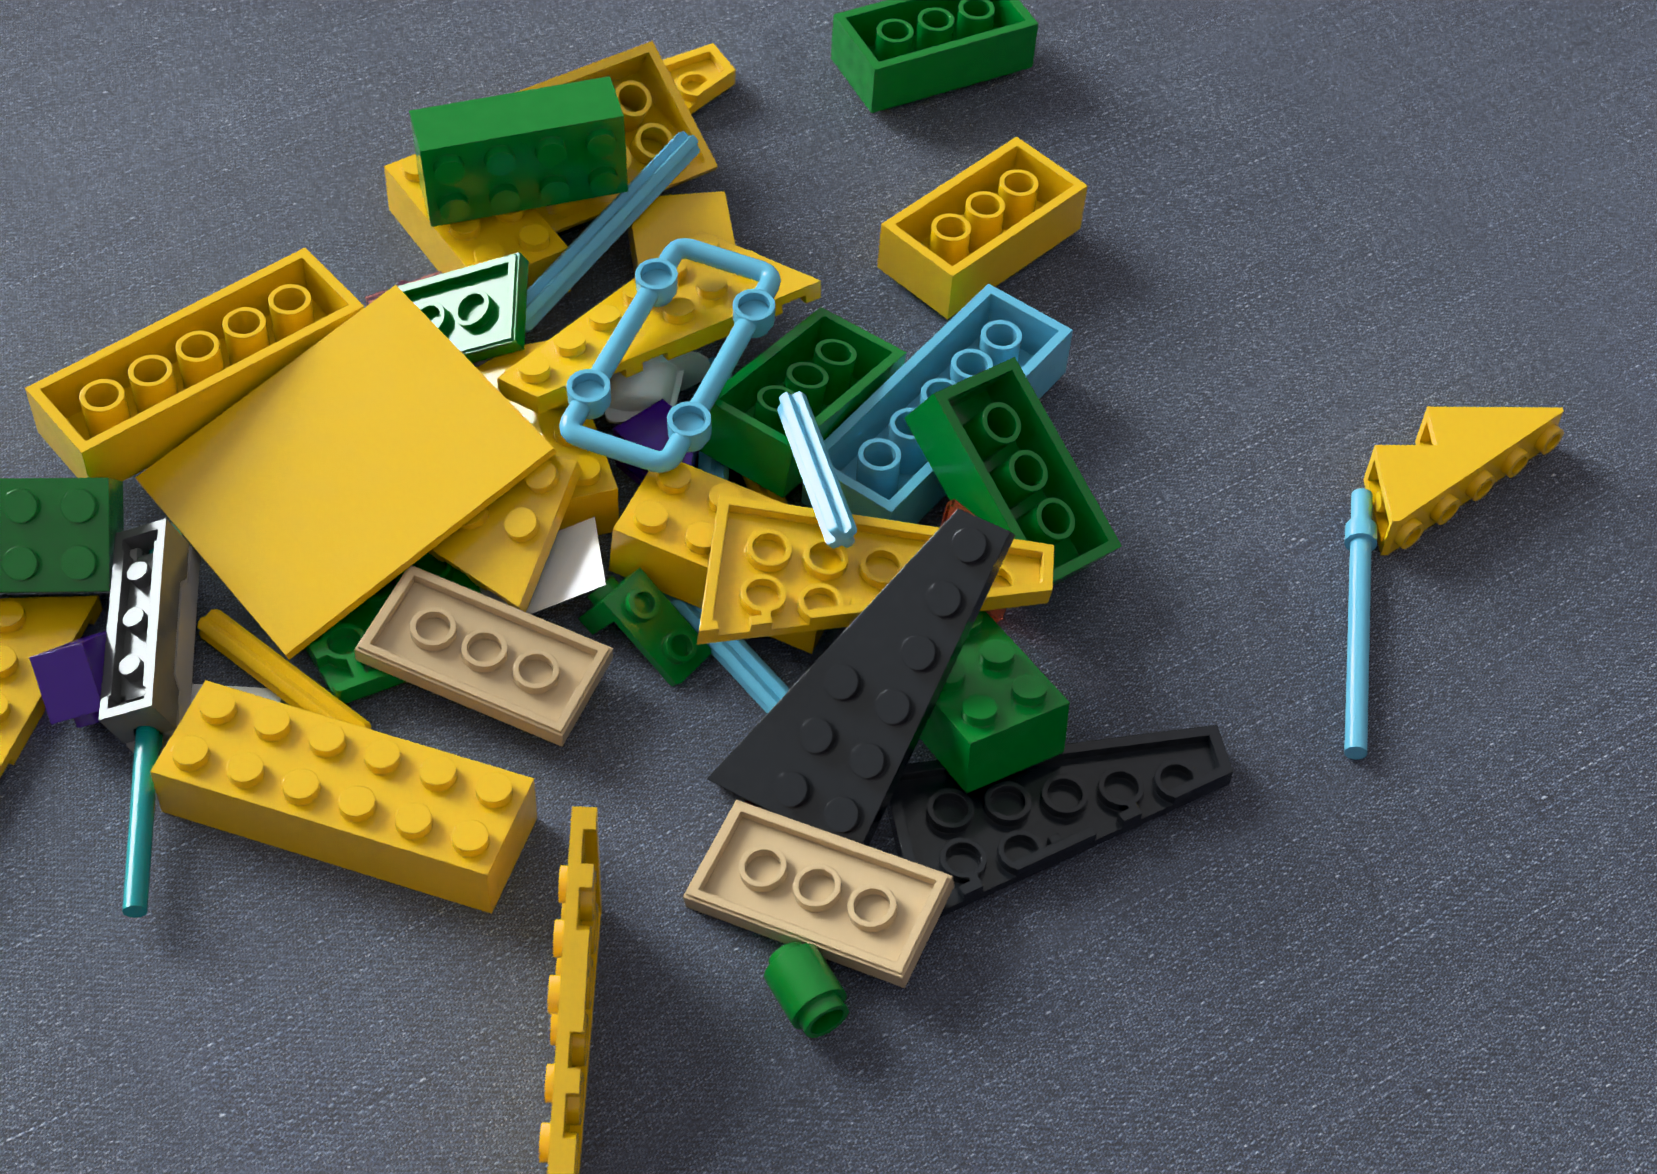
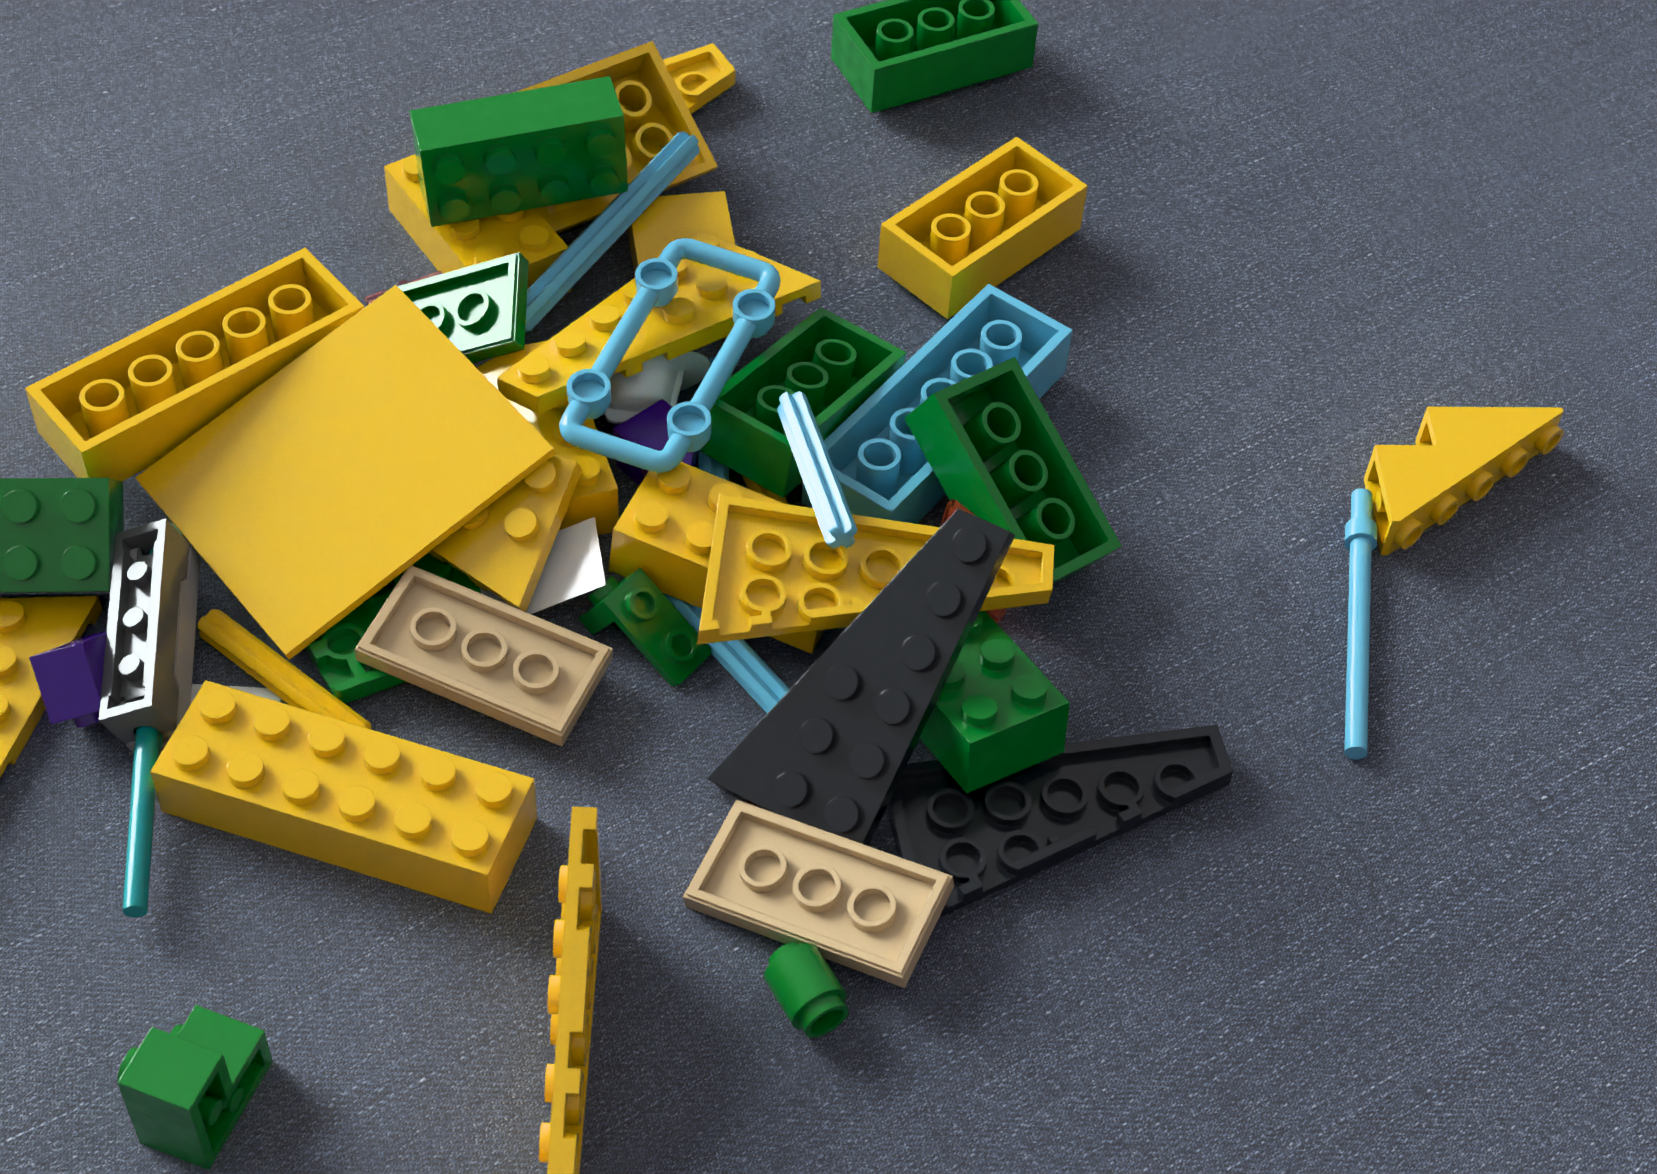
(193, 1083): none -> green brick

